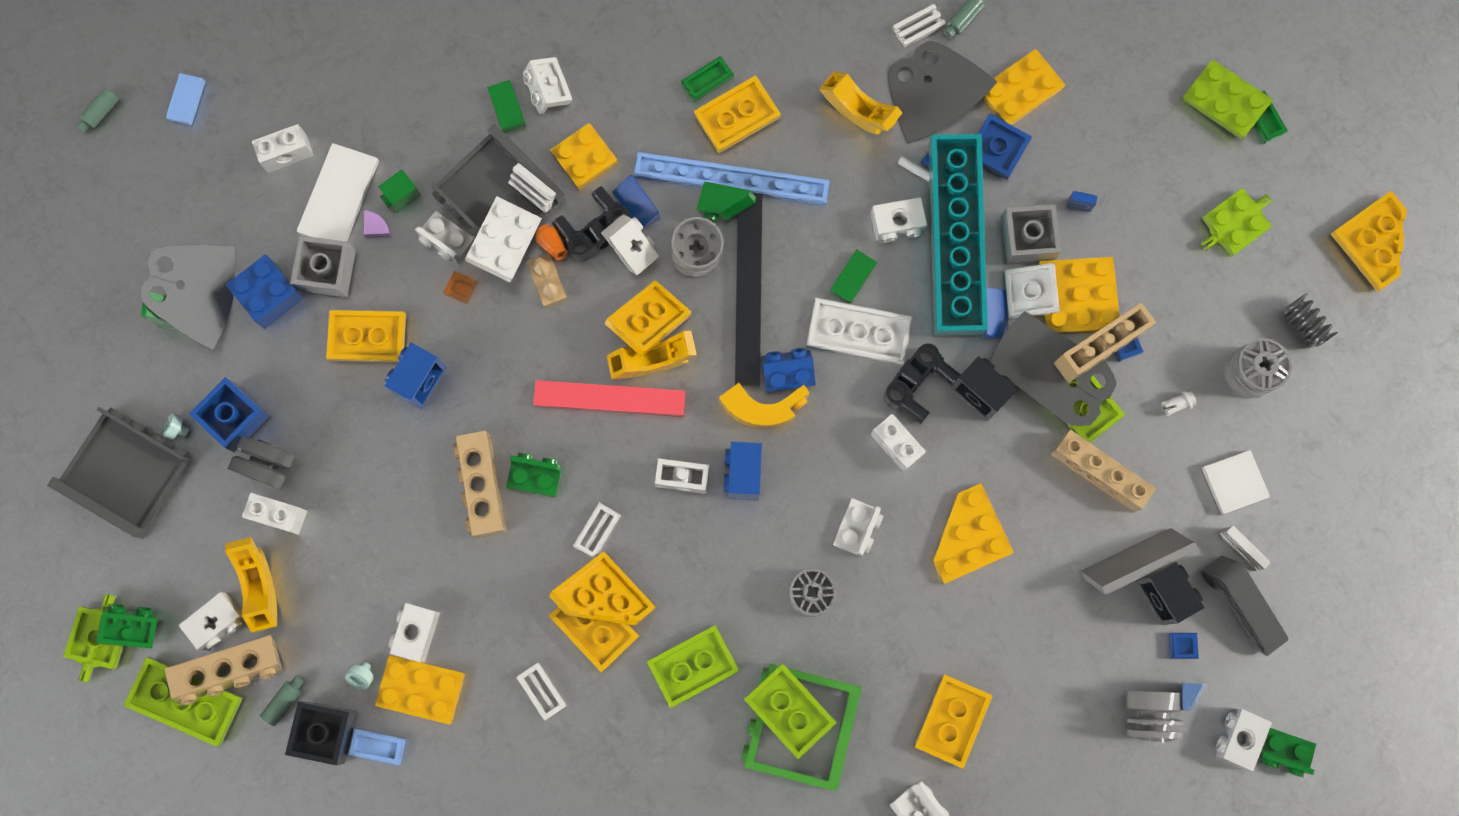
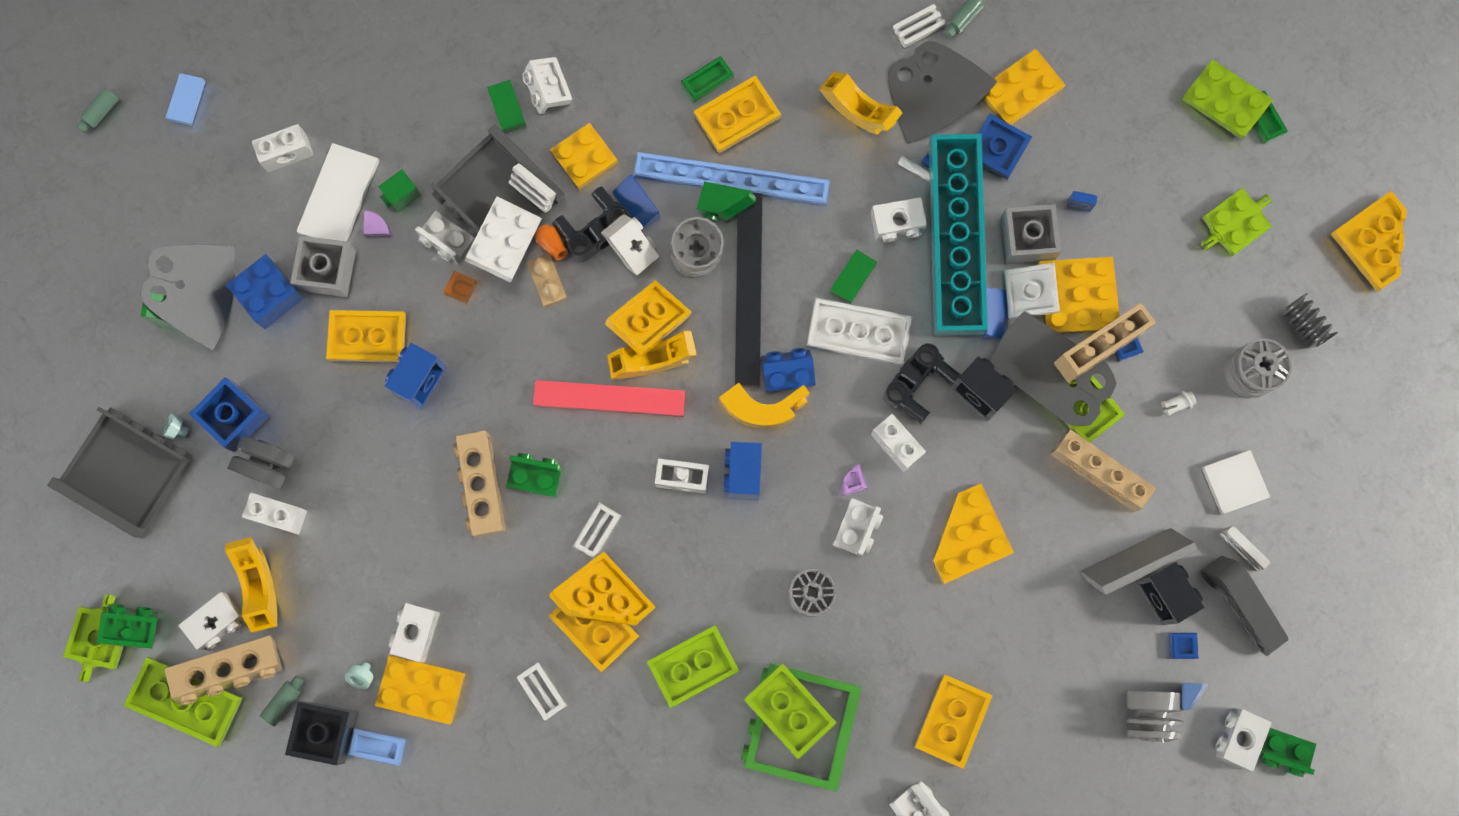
(853, 481): none -> lavender tile

